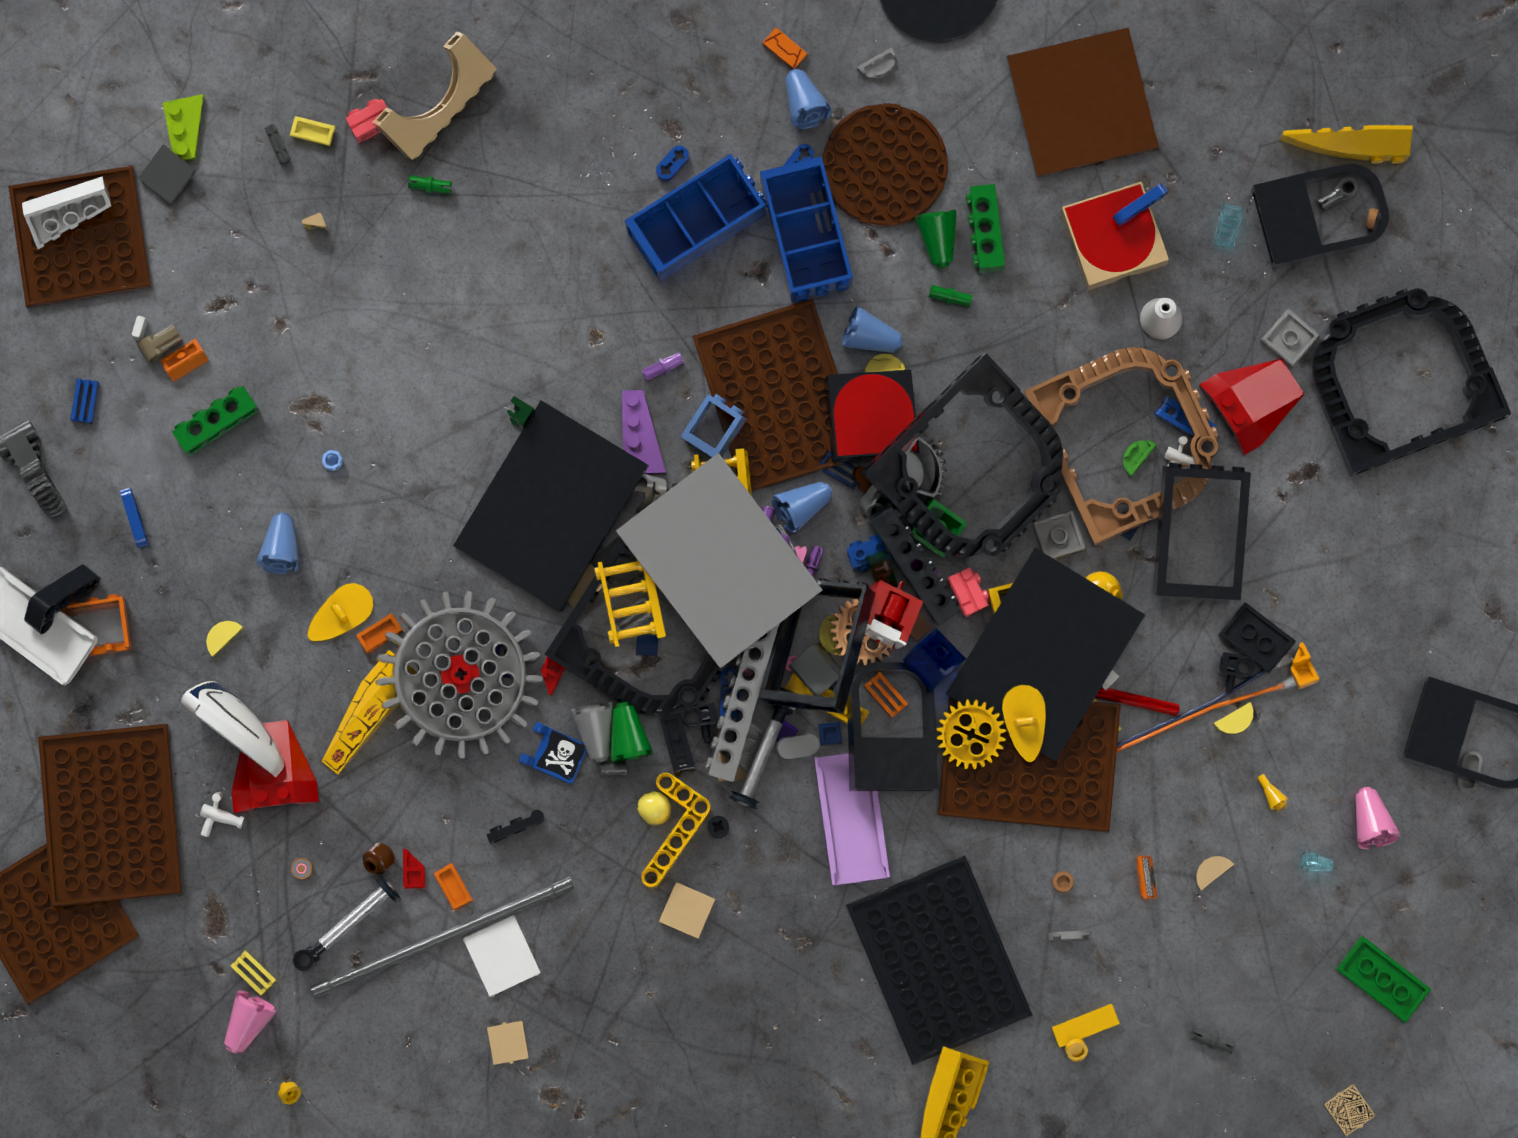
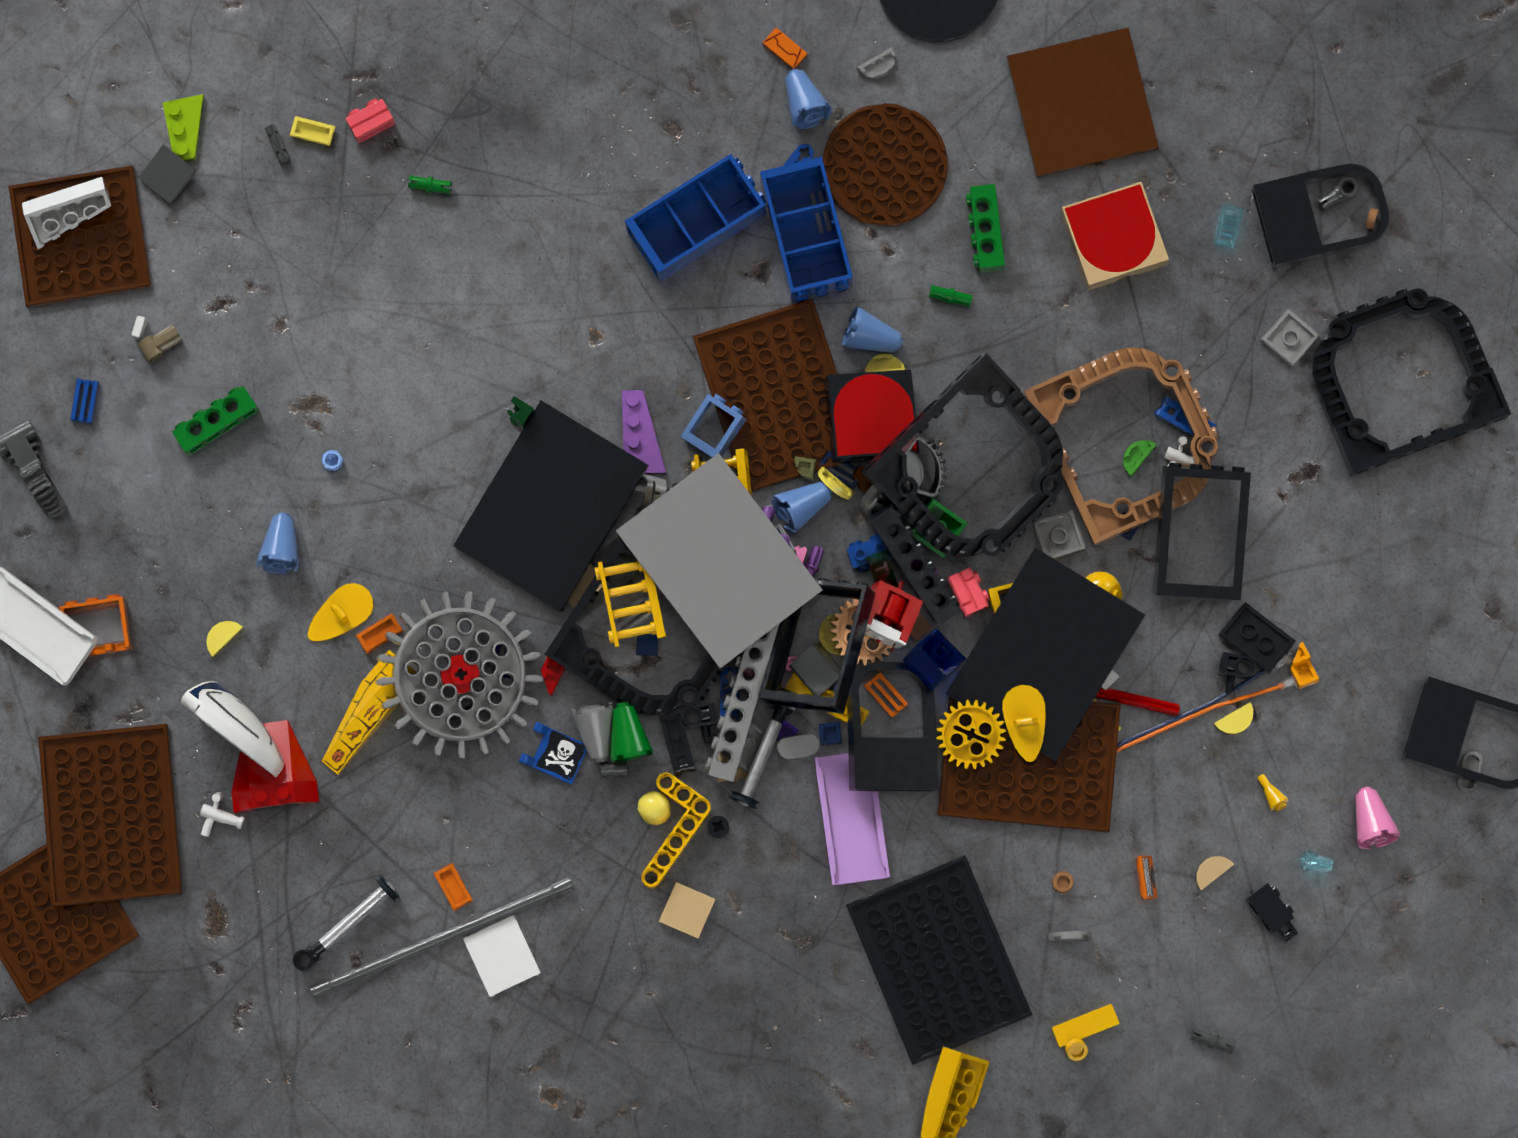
(59, 595): black beam -> none
(134, 517): blue beam -> none
(184, 360): orange slope -> none
(240, 960): light yellow tile -> none
(247, 1021): bright pink cone -> none
(289, 1092): yellow tile -> none
(301, 868): medium nougat tile -> none
(315, 222): tan slope -> none
(378, 858): reddish brown head -> none
(412, 872): red tile -> none
(469, 73): tan arch -> none
(507, 1042): tan piece -> none
(516, 826): black plate -> none
(663, 366): medium lavender axle -> none
(676, 167): blue beam -> none
(805, 467): none -> olive tile
(835, 484): none -> light yellow tile
(938, 235): green cone -> none
(1140, 204): blue beam -> none
(1161, 318): white cone -> none
(1253, 400): red wedge -> none
(1272, 911): none -> black brick
(1349, 1110): tan piece -> none
(1370, 144): yellow wedge -> none
(1383, 979): green tile -> none

